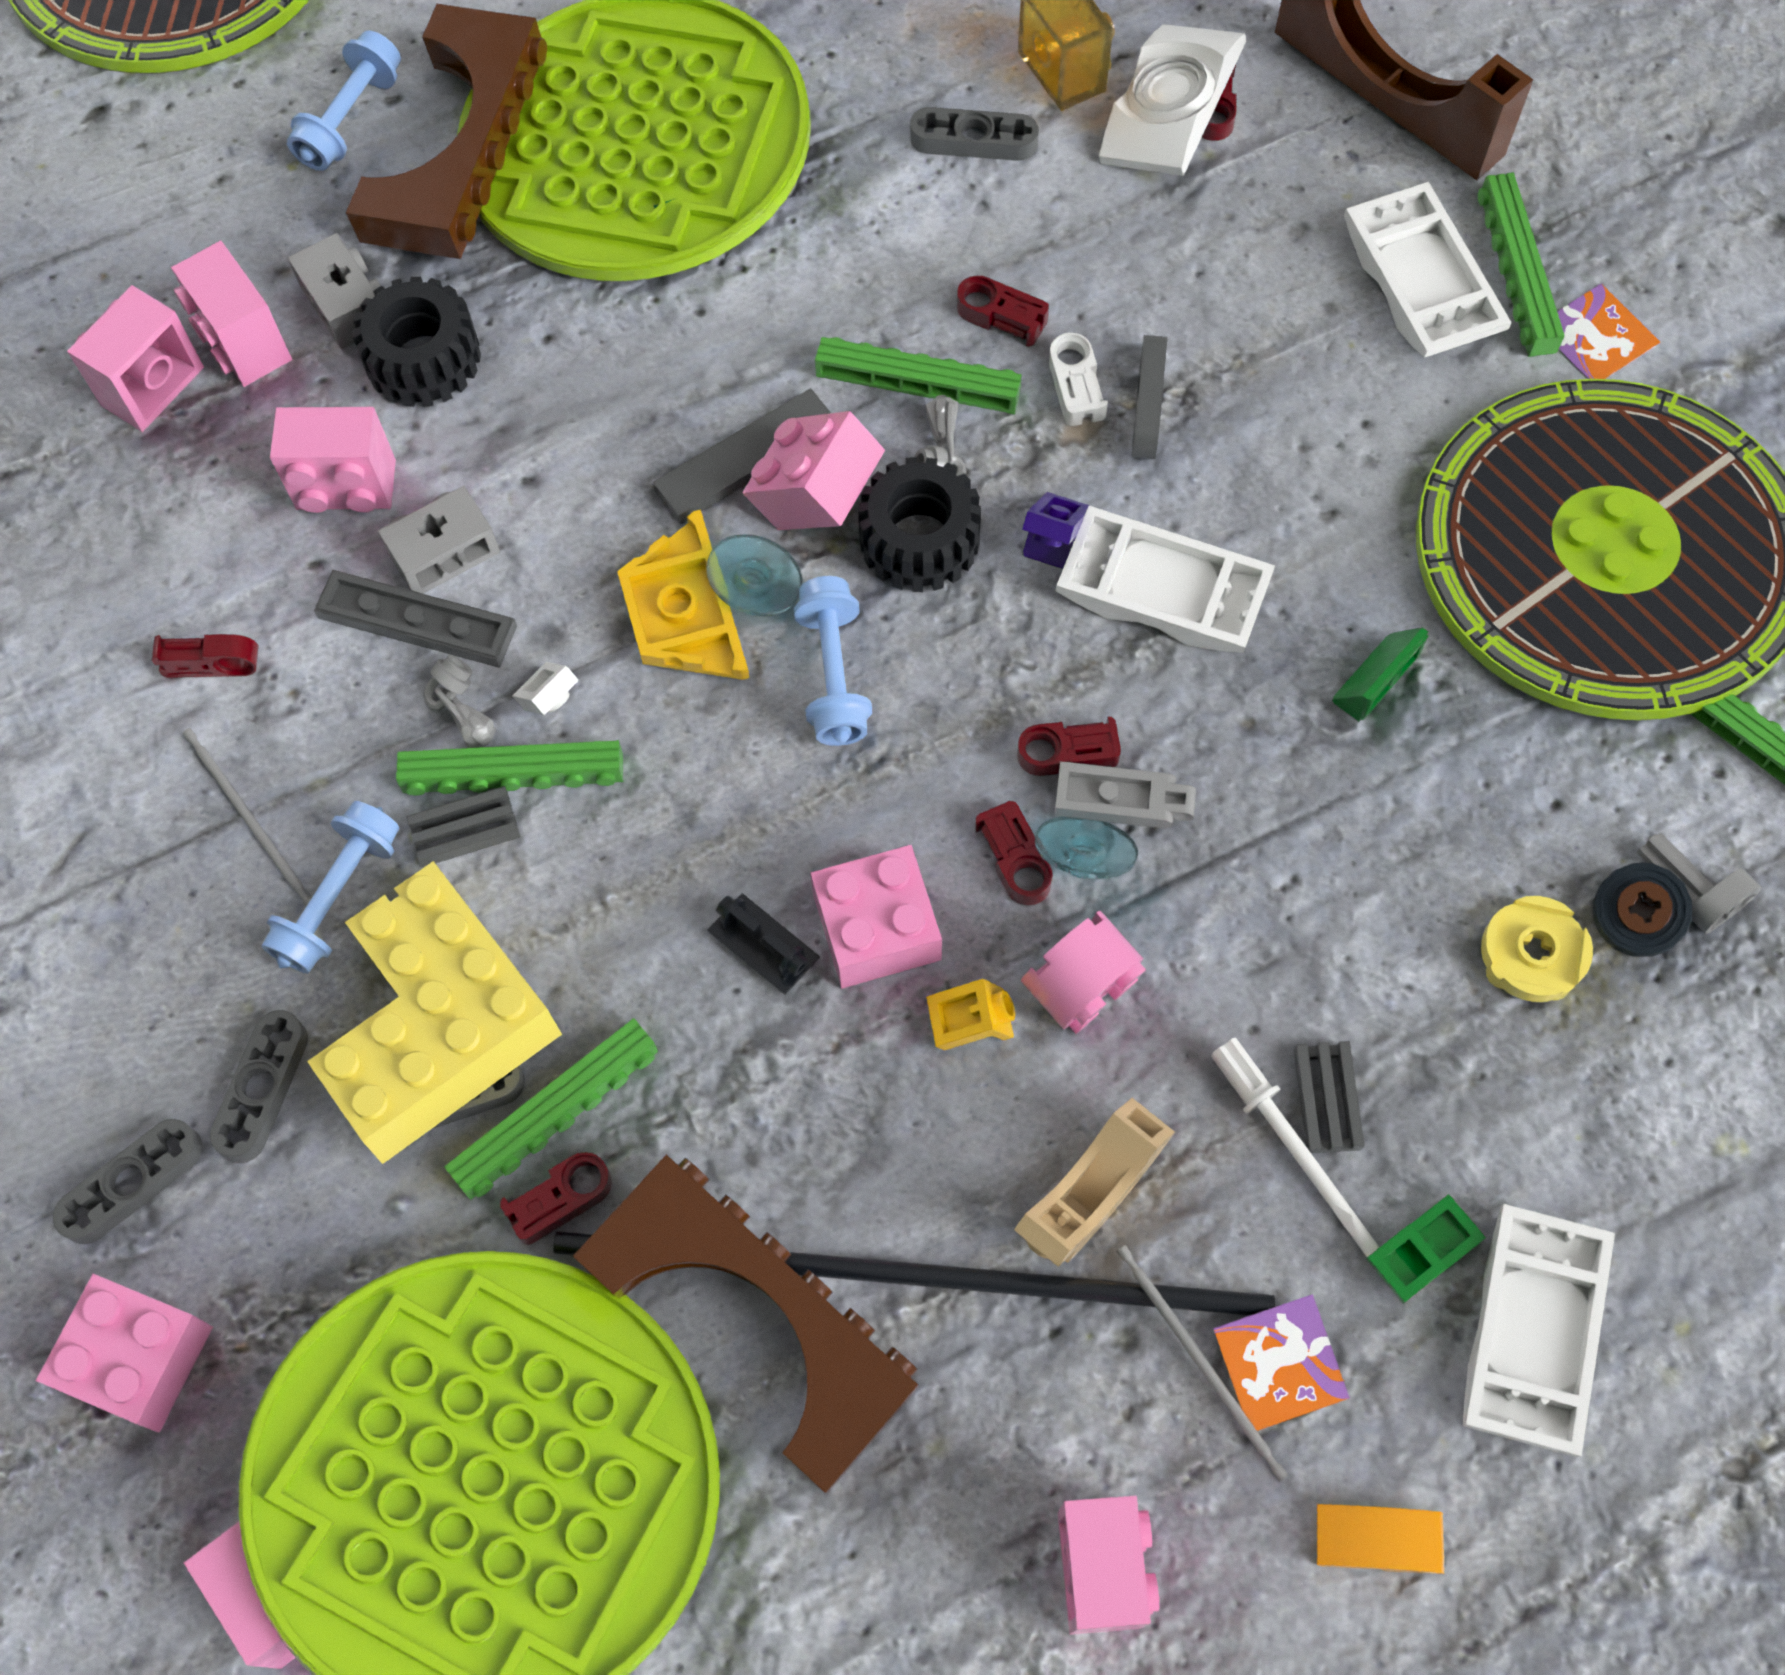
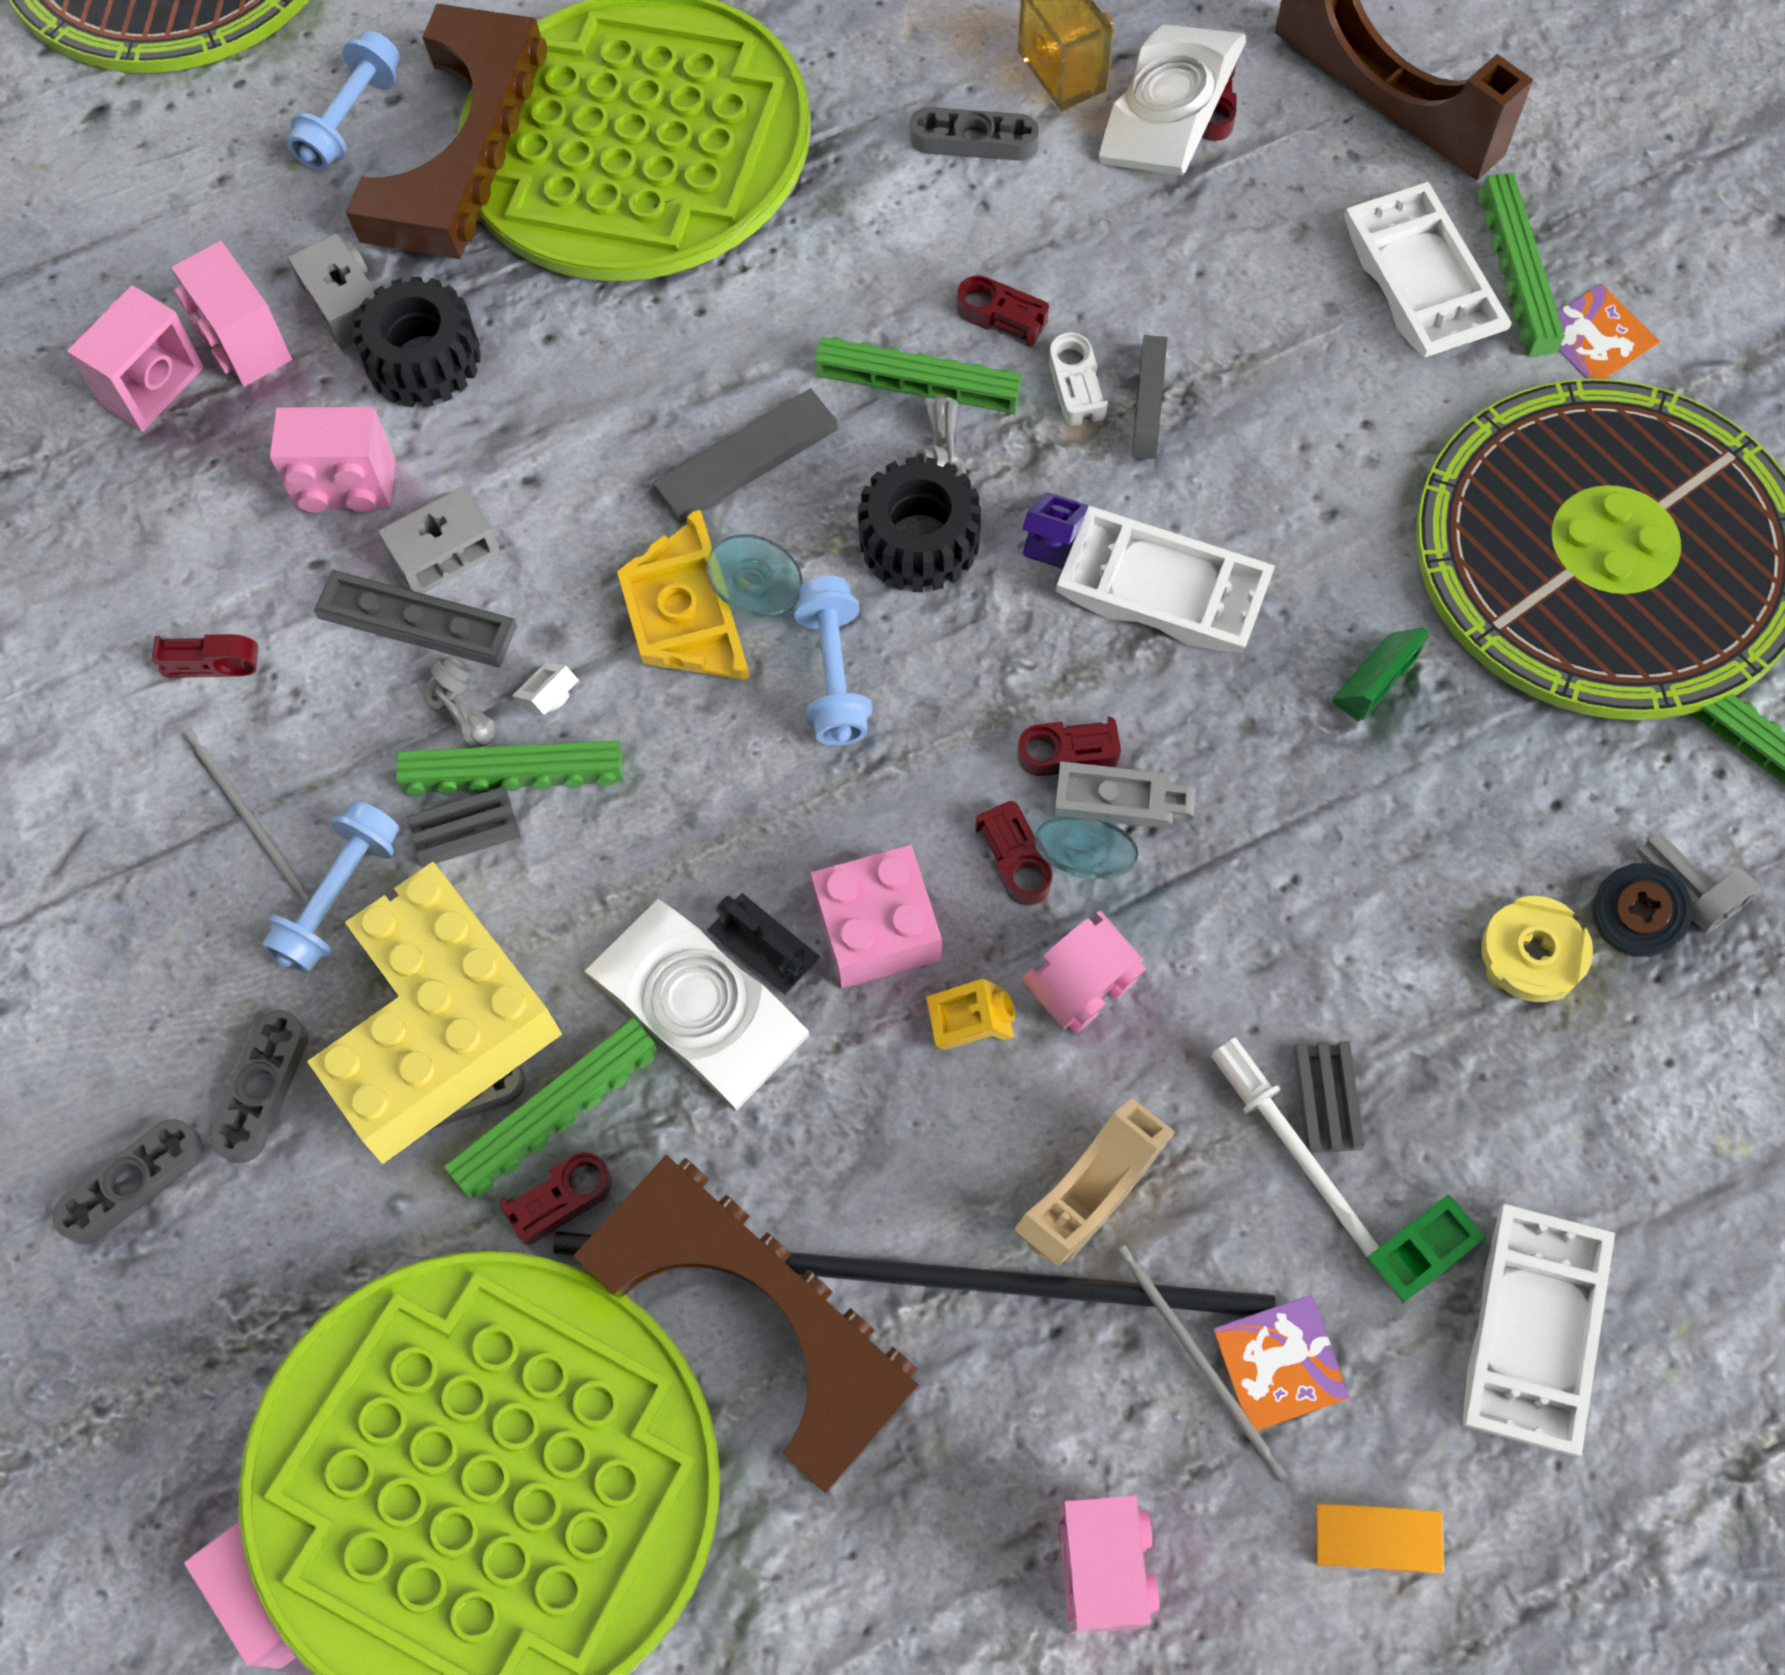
(125, 1353): bright pink brick -> none
(698, 1003): none -> white slope
(813, 471): bright pink brick -> none

